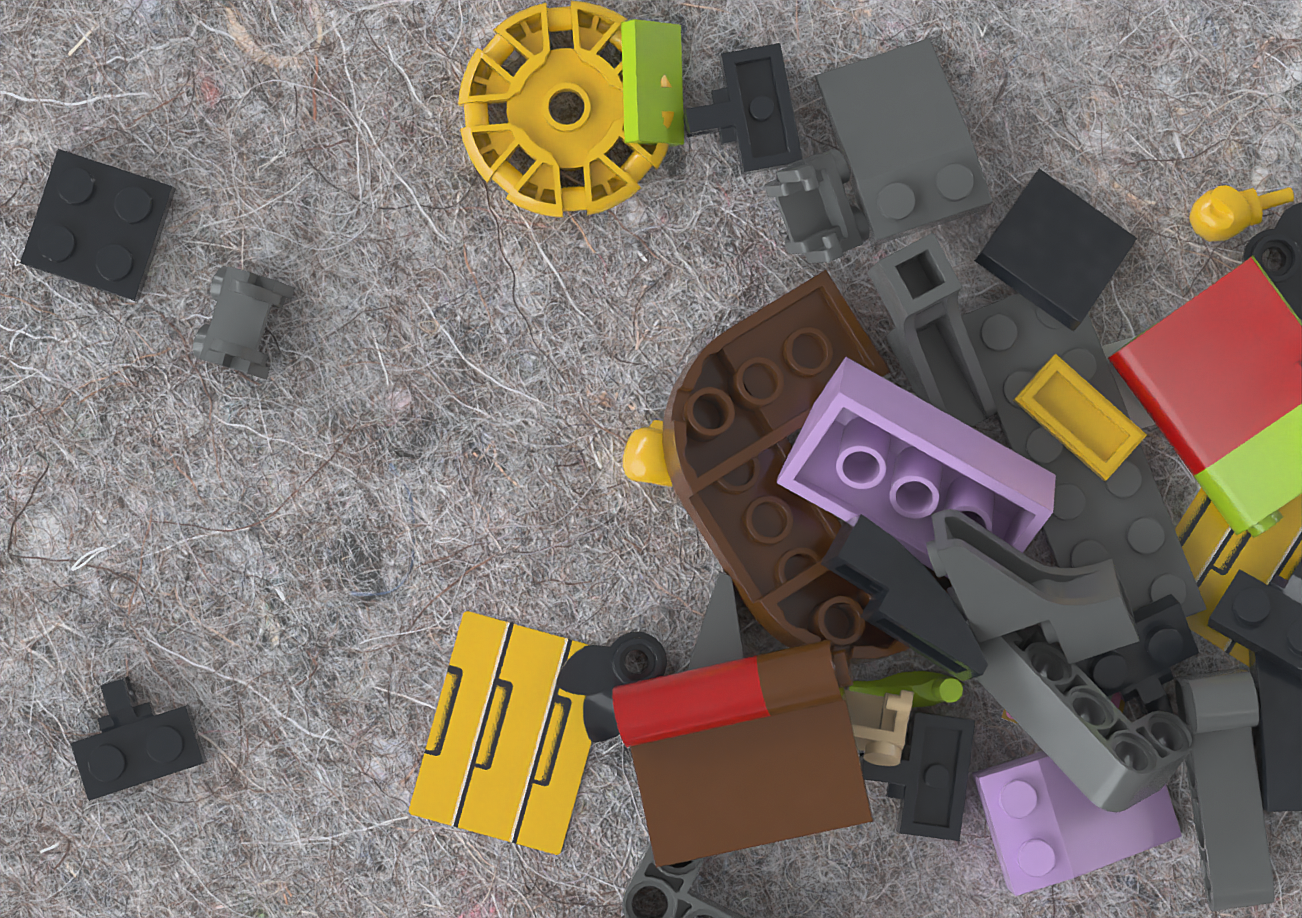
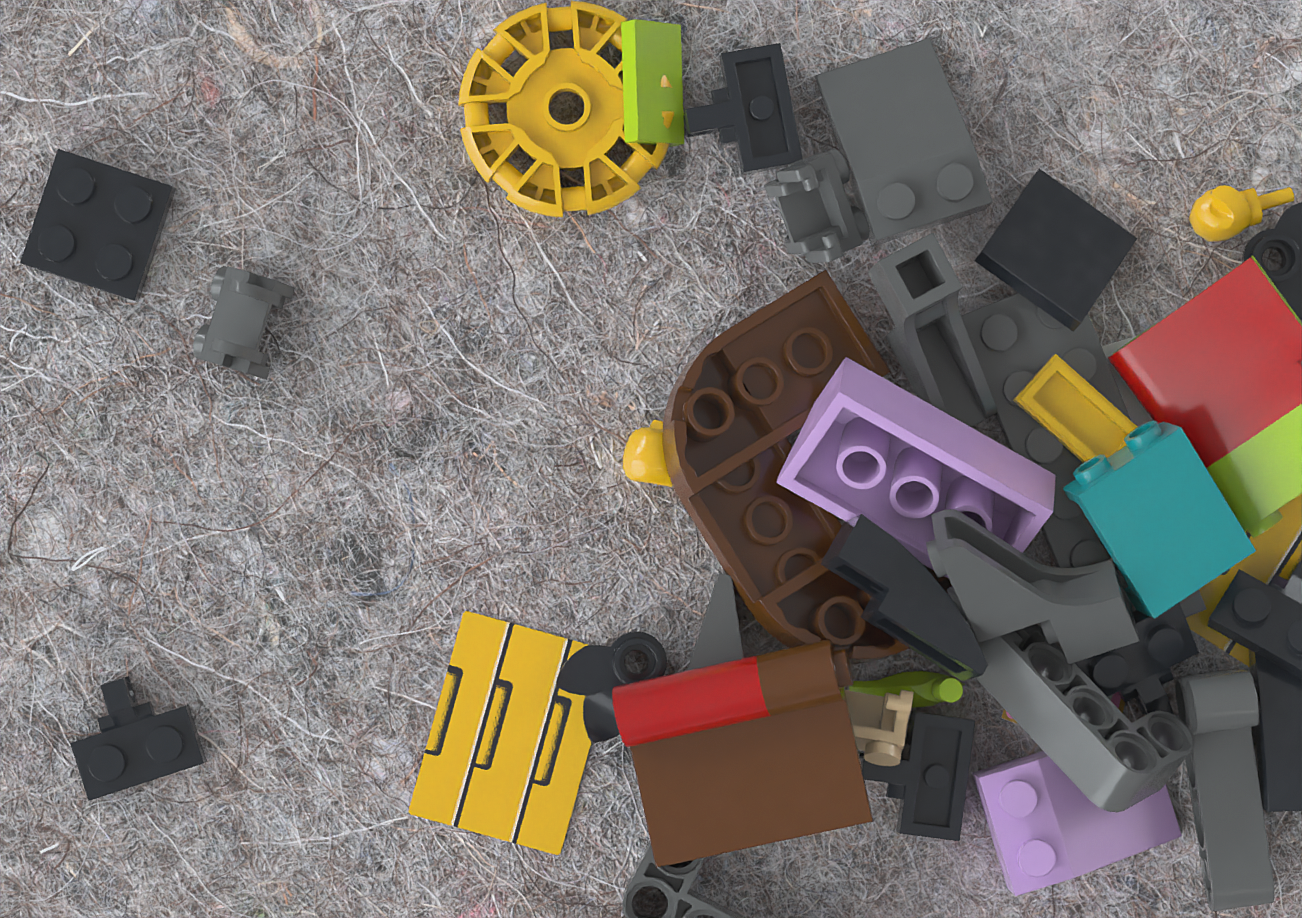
(1159, 516): none -> teal panel

